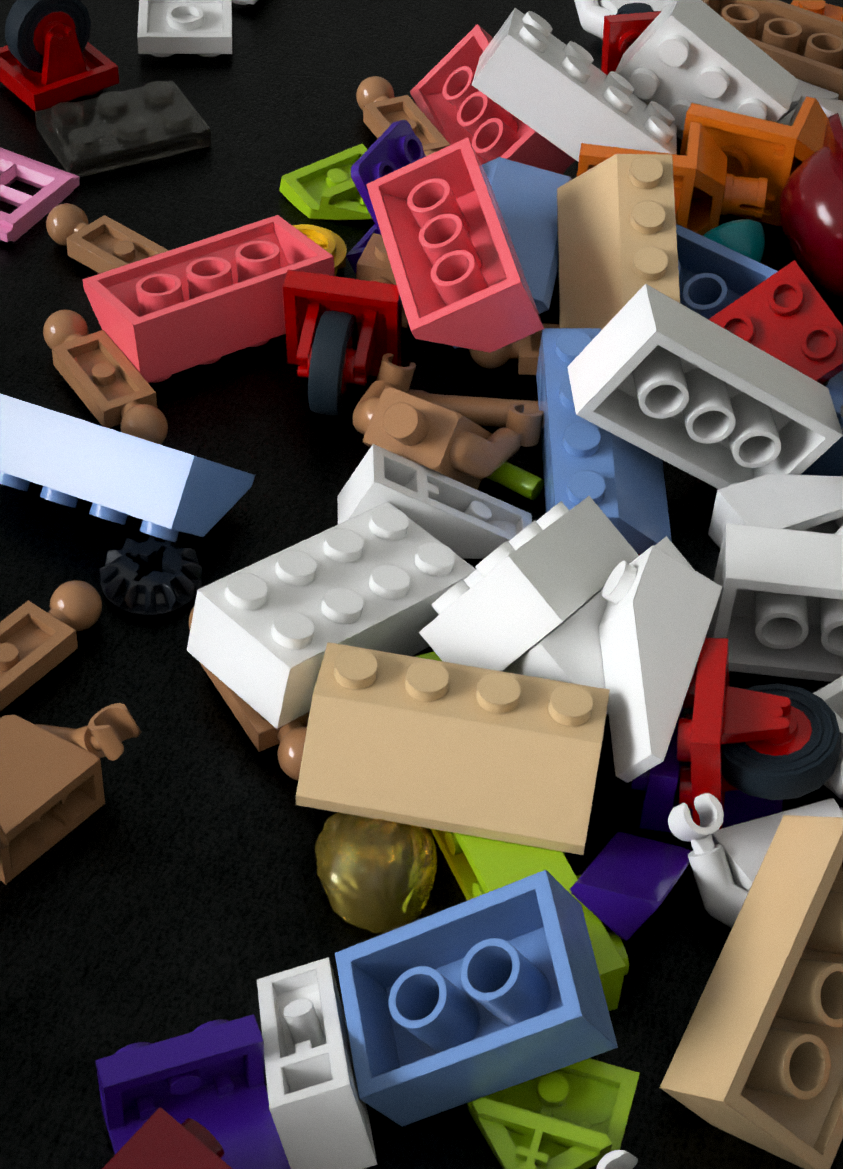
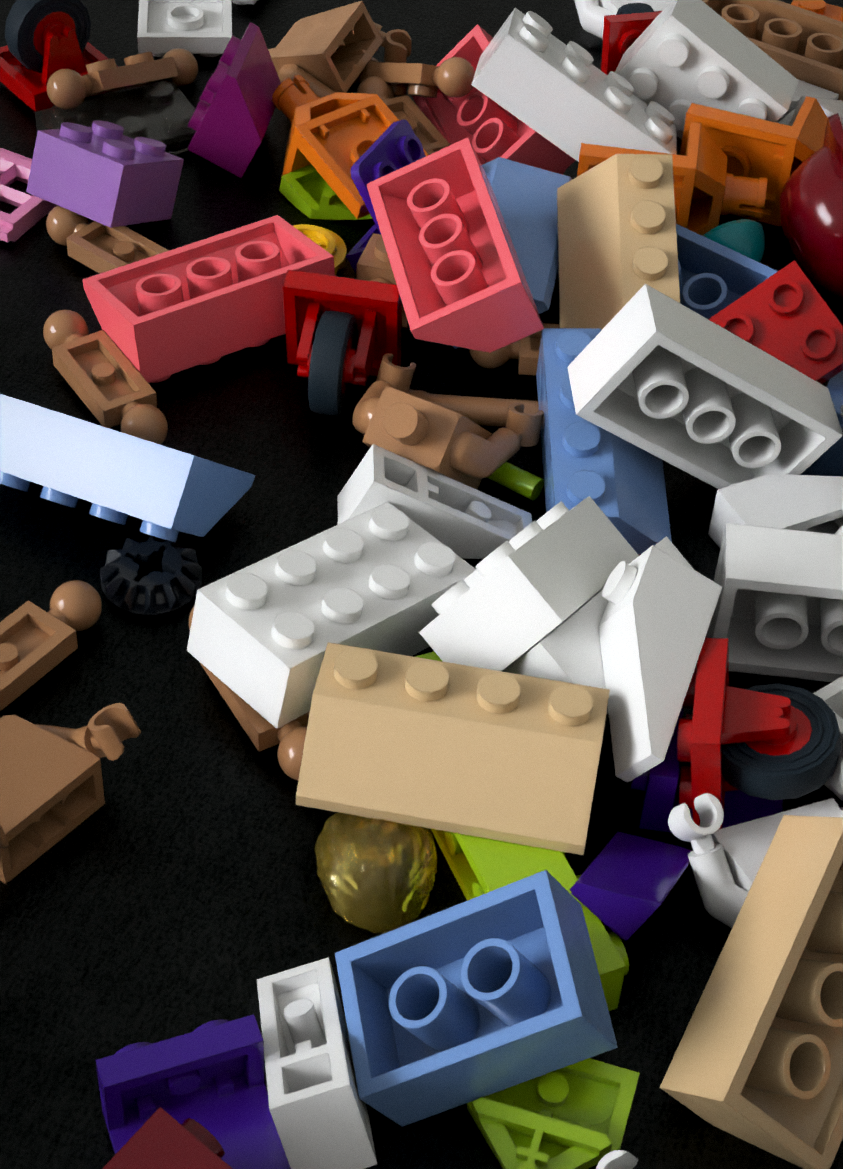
(69, 89): none -> medium nougat plate
(105, 174): none -> medium lavender brick
(236, 104): none -> magenta slope
(331, 134): none -> orange plate
(335, 48): none -> medium nougat torso
(423, 80): none -> medium nougat plate

